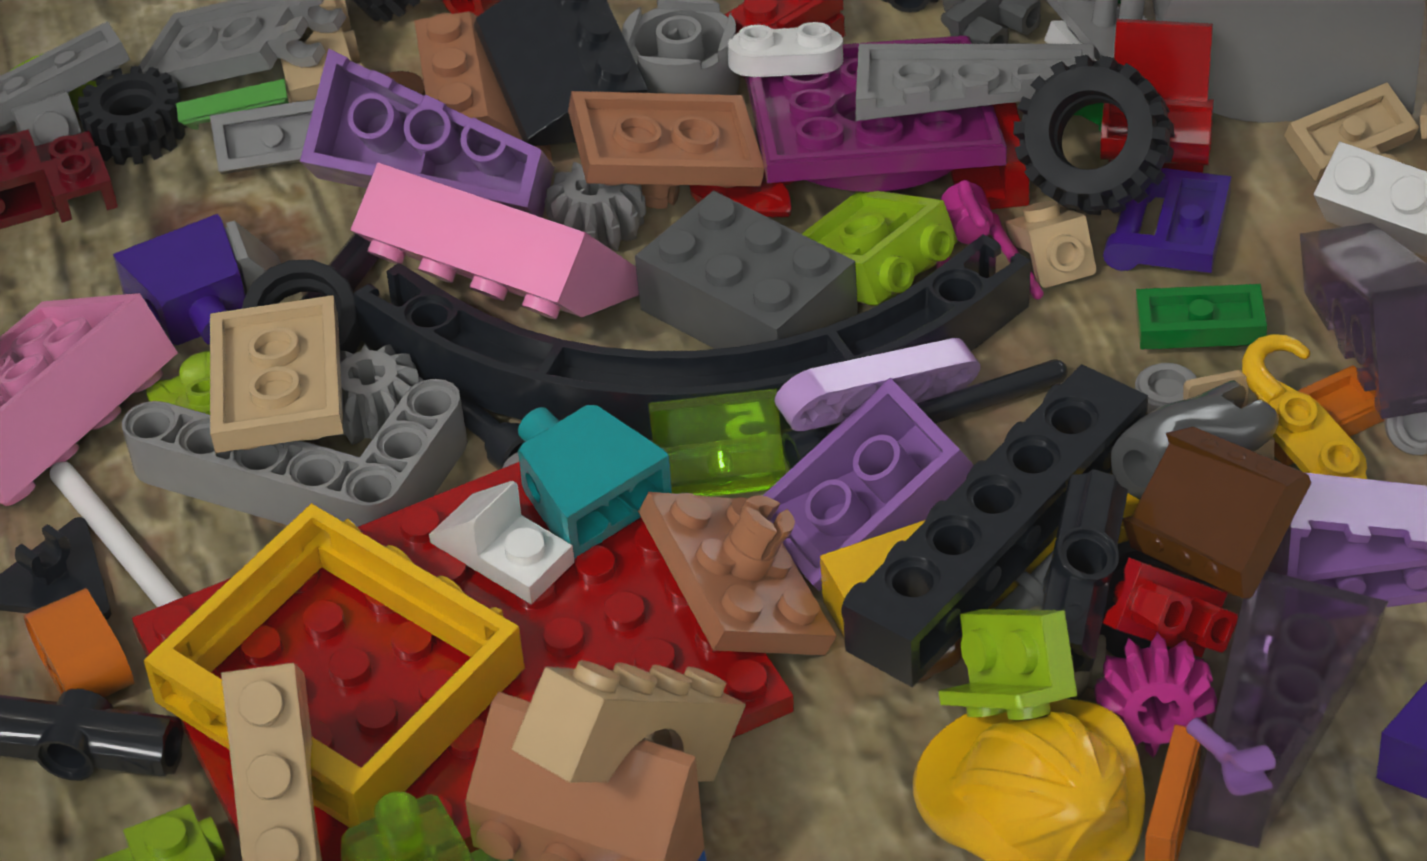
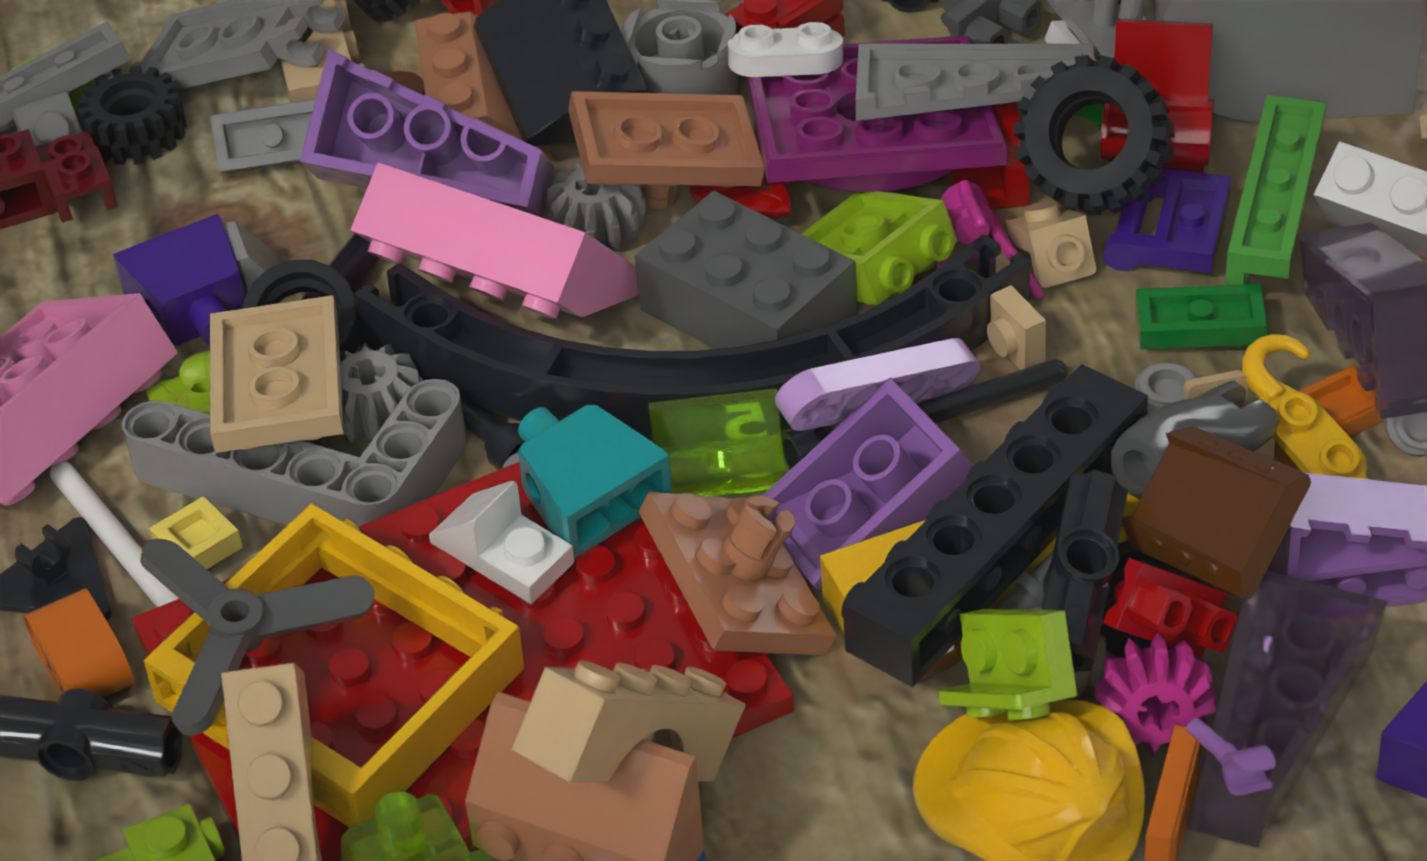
(198, 110): bright green tile -> none
(200, 532): none -> light yellow plate
(242, 621): none -> dark grey piece
(1016, 329): none -> tan plate
(1275, 189): none -> bright green fence
(1368, 121): tan plate -> none

